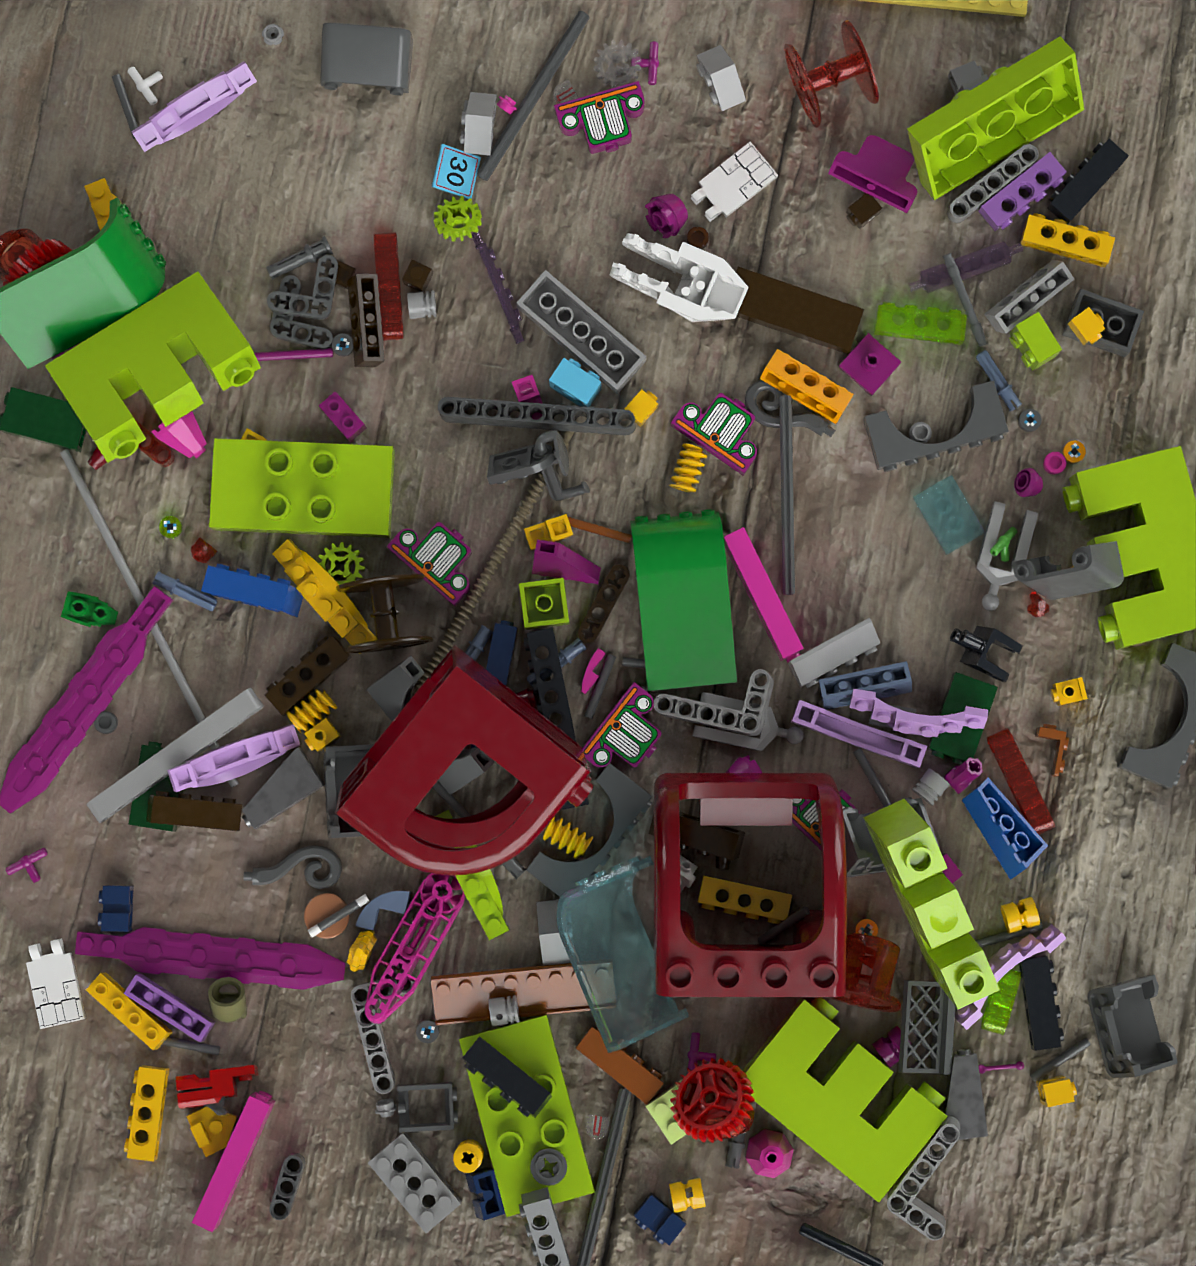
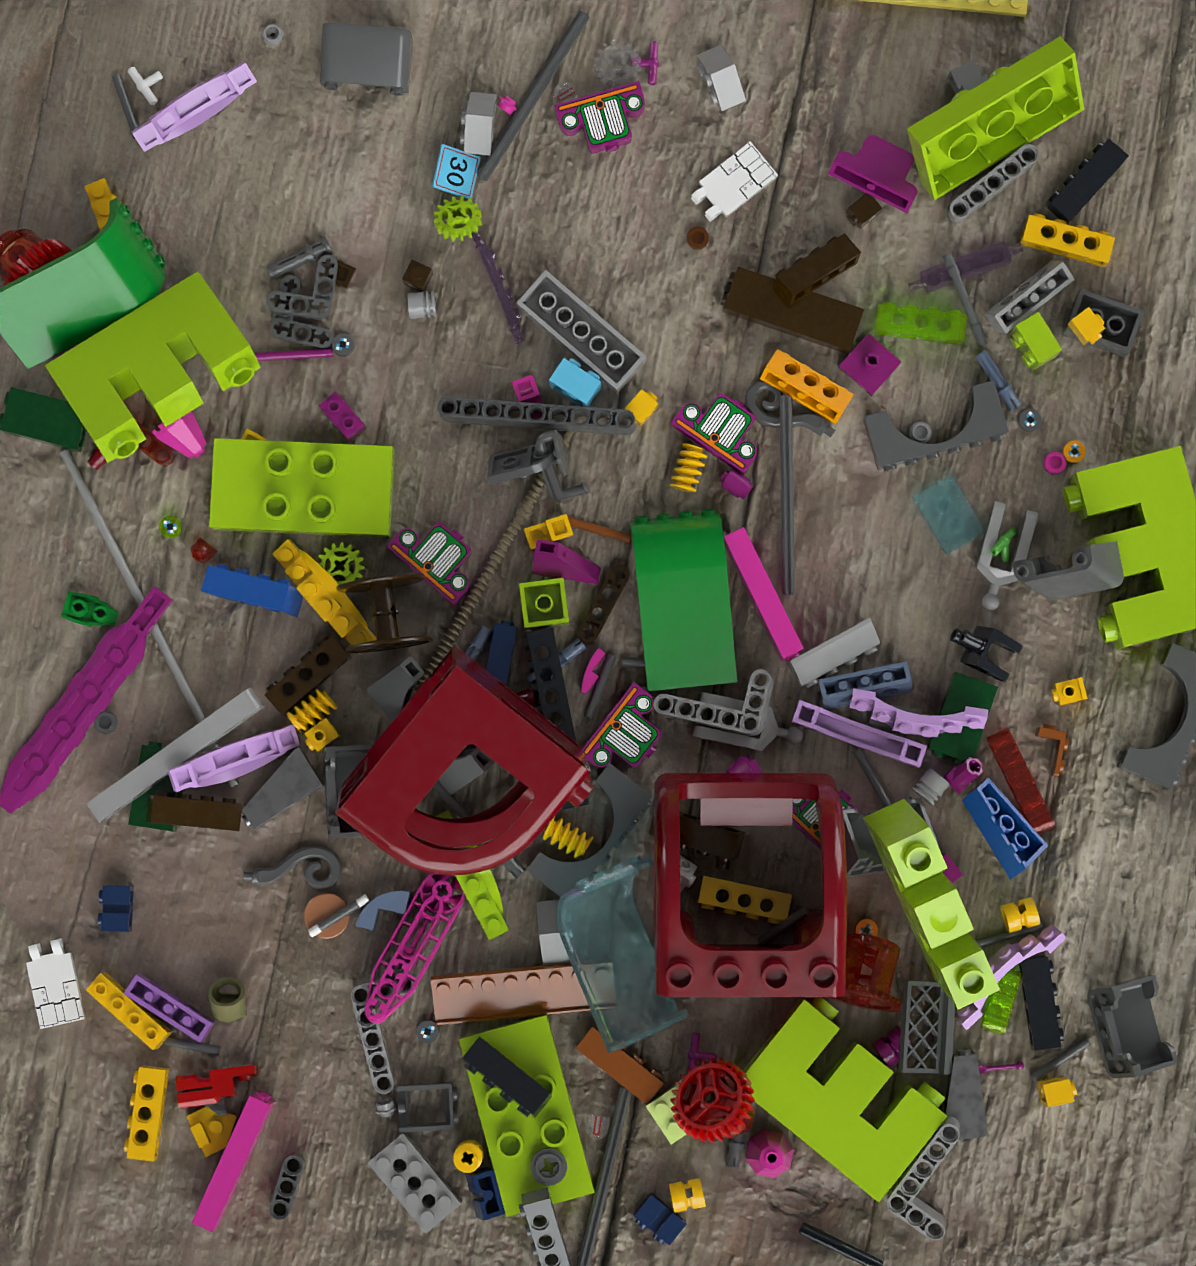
(27, 863): magenta piece -> none
(184, 591): sand blue axle -> none
(216, 957): magenta plate -> none
(361, 950): yellow rock -> none
(365, 320): dark brown brick -> none
(389, 285): clear red beam -> none
(504, 1010): light grey piece -> none
(666, 214): magenta cone -> none
(707, 286): white connector -> none
(736, 483): none -> magenta brick
(816, 269): none -> dark brown brick
(855, 65): clear red piece -> none
(1028, 483): magenta cone -> none
(1038, 607): clear red plate -> none
(1046, 167): medium lavender brick -> none

